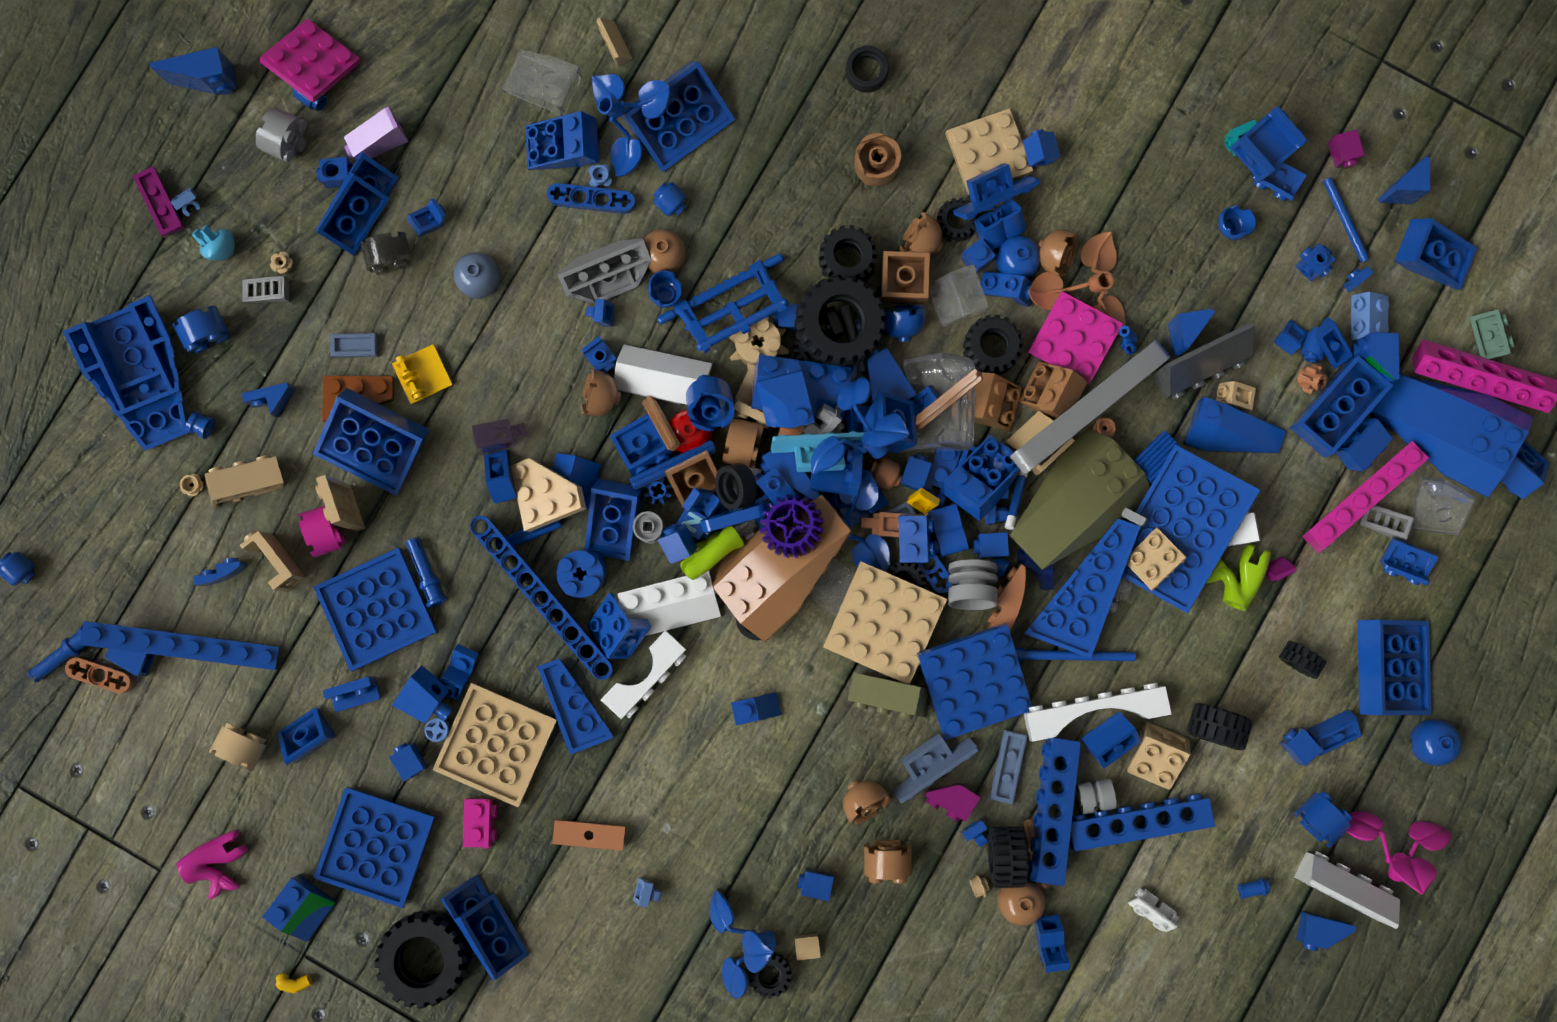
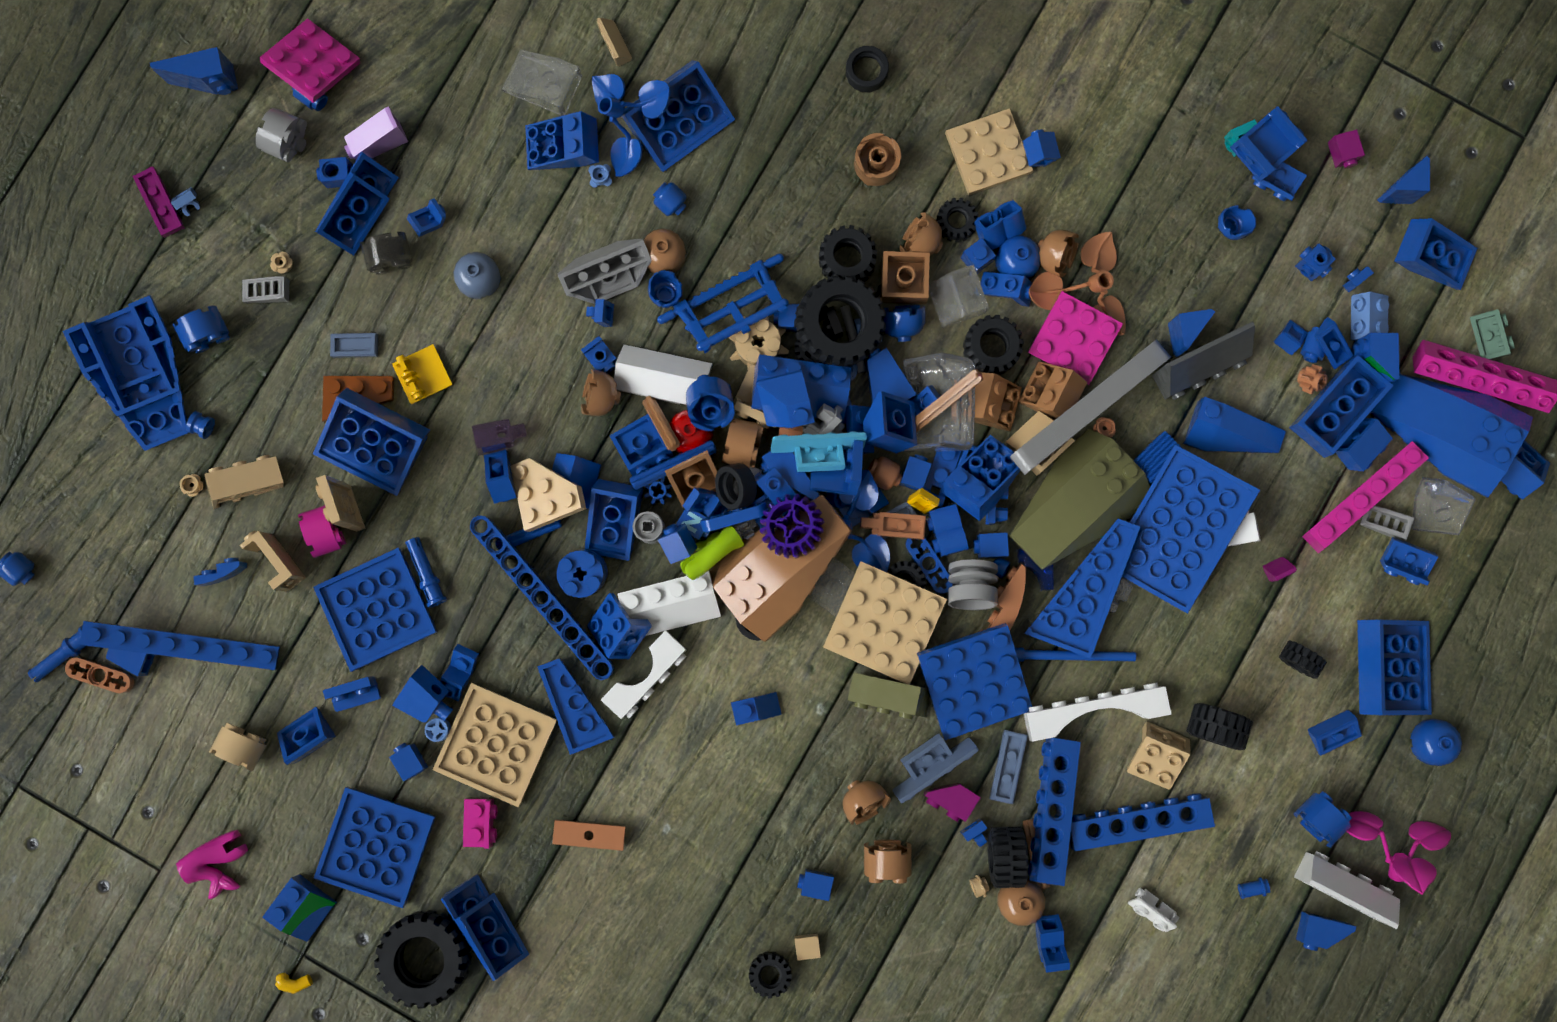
(215, 245): medium azure piece -> none
(276, 397): blue slope -> none
(591, 196): blue beam -> none
(645, 892): medium blue tile -> none
(756, 946): blue plant -> none
(876, 441): blue plant -> none
(916, 538): blue bracket -> none
(993, 188): blue bracket -> none
(1016, 500): blue bar -> none
(1096, 796): light grey wheel -> none
(1111, 740): blue brick -> none
(1129, 340): blue arm -> none
(1134, 517): light grey tile -> none
(1155, 559): tan hinge -> none
(1236, 395): tan bracket -> none
(1251, 577): lime piece -> none
(1300, 746): blue brick -> none
(1346, 220): blue bar -> none

